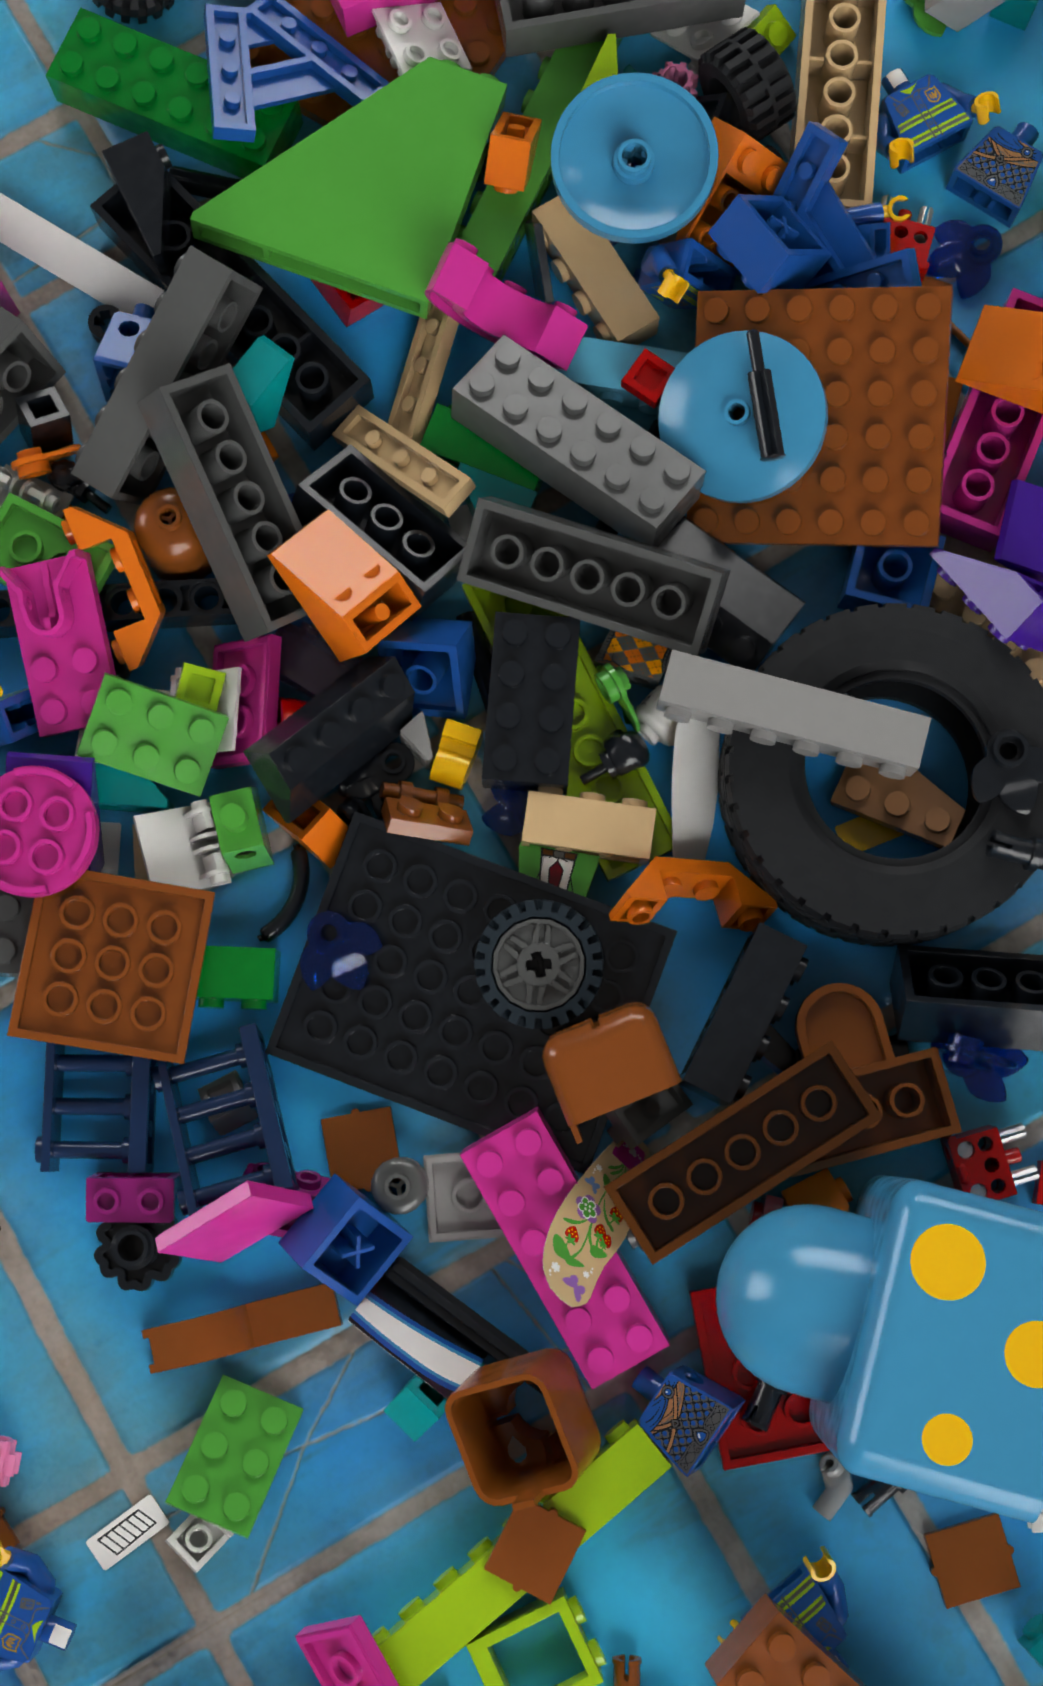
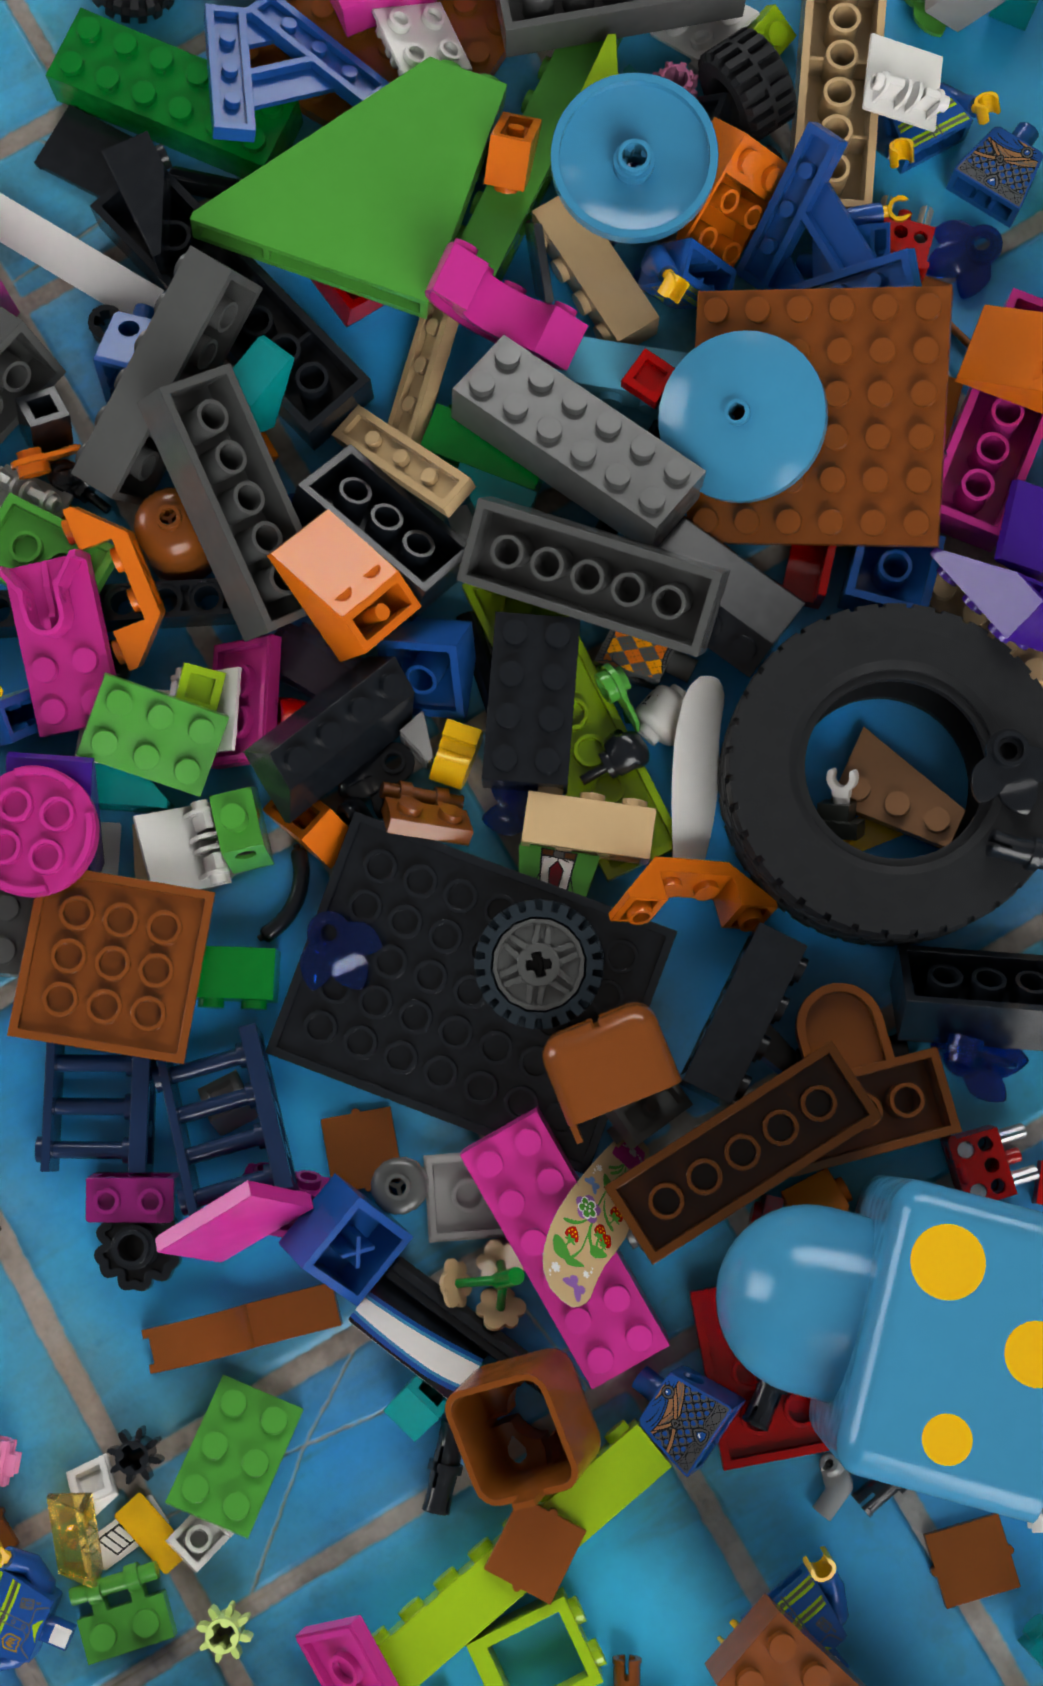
(76, 151): none -> black piece
(76, 1537): none -> clear yellow slope
(94, 1478): none -> white slope
(127, 1625): none -> bright green plate
(138, 1466): none -> black gear
(149, 1531): none -> yellow sticker
(225, 1644): none -> yellowish green gear
(444, 1472): none -> black pin
(498, 1269): none -> tan plant
(764, 402): black axle -> none
(768, 243): blue brick -> none
(793, 714): light grey brick -> none
(809, 572): none -> red panel
(841, 812): none -> pearl dark grey piece
(904, 83): none -> white hinge

